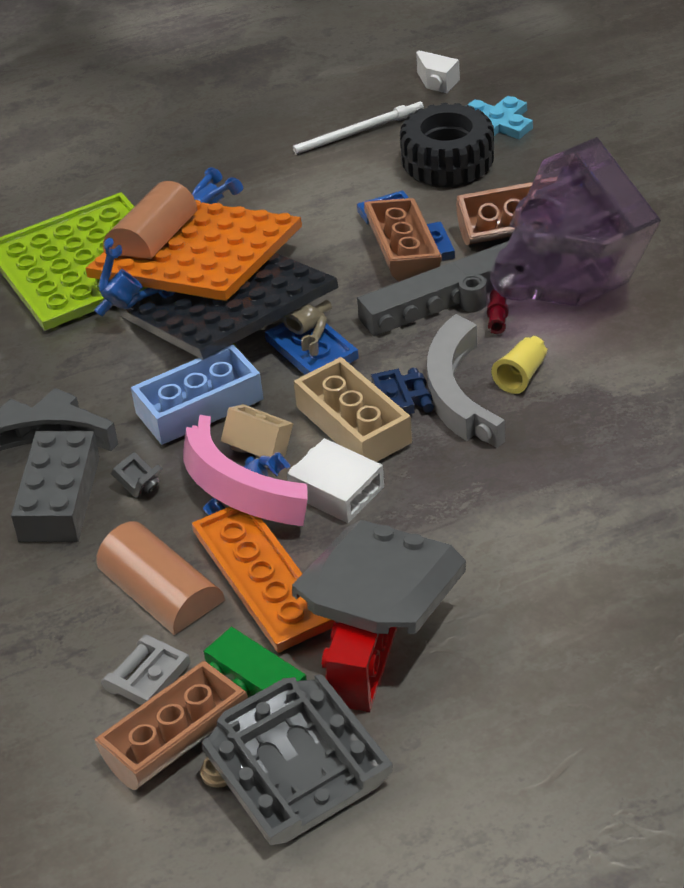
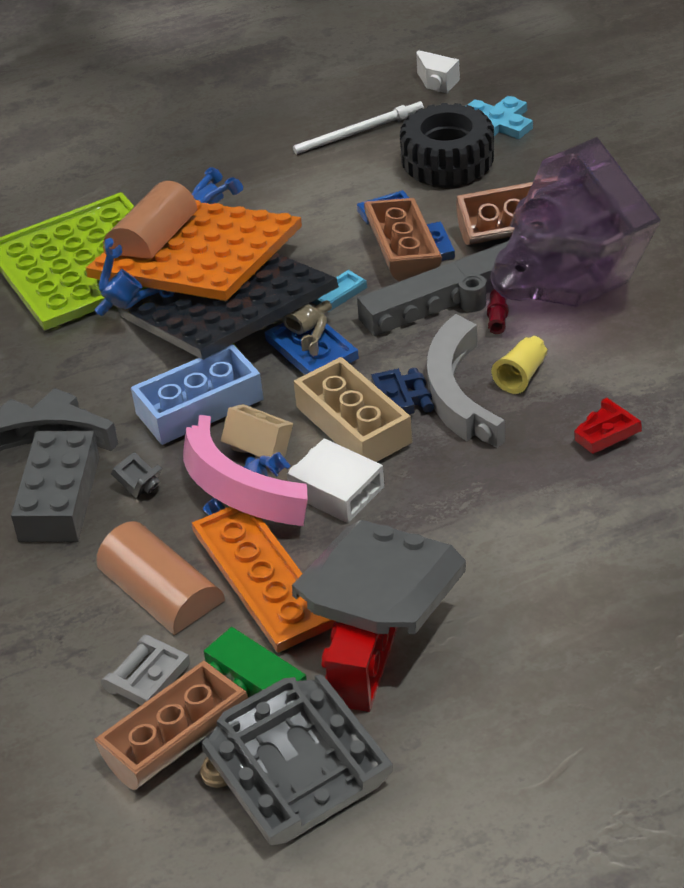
(349, 286): none -> medium azure tile
(606, 427): none -> red wing

